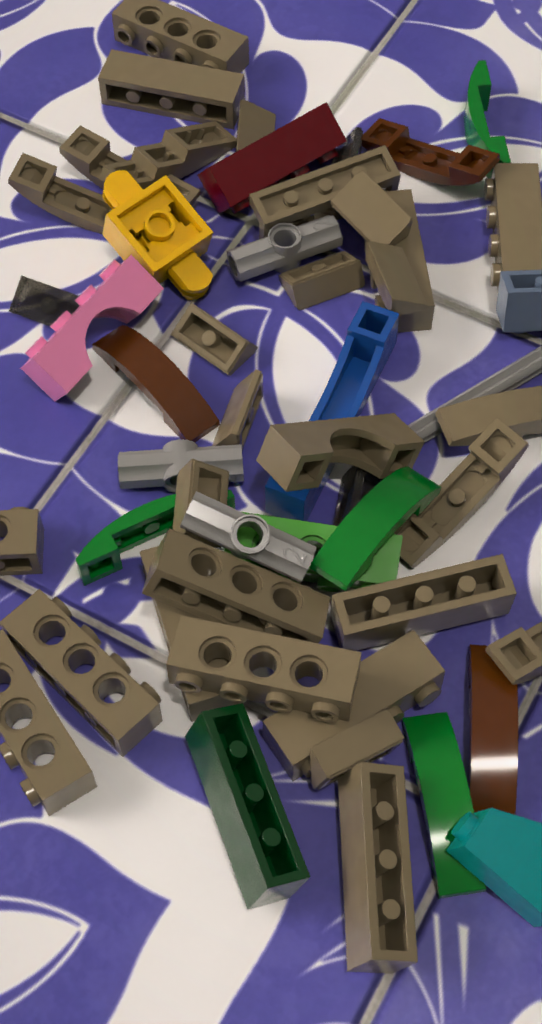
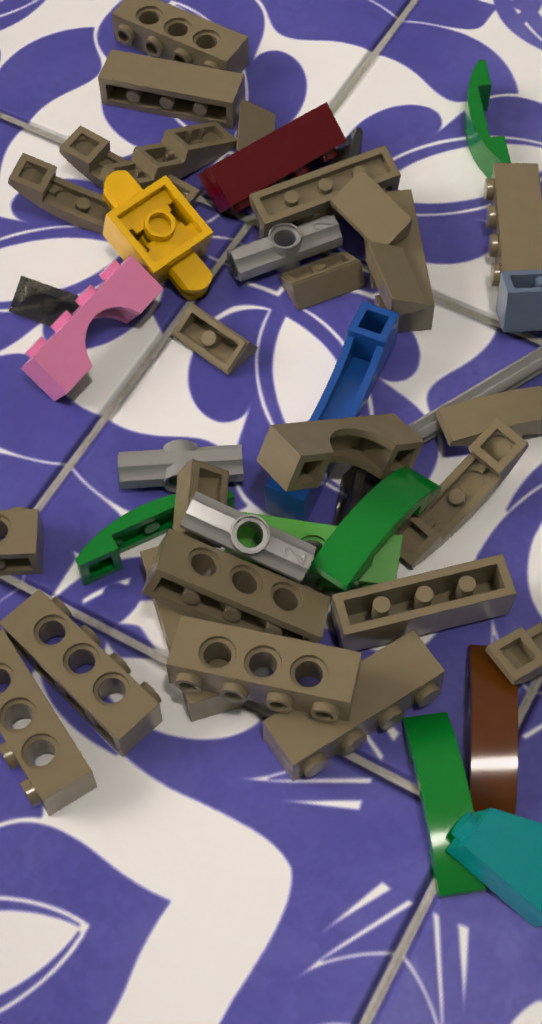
(159, 380): reddish brown slope -> none
(240, 411): dark tan slope -> none
(246, 806): dark green brick -> none
(359, 743): dark tan slope -> none
(376, 869): dark tan brick -> none
(429, 161): reddish brown slope -> none

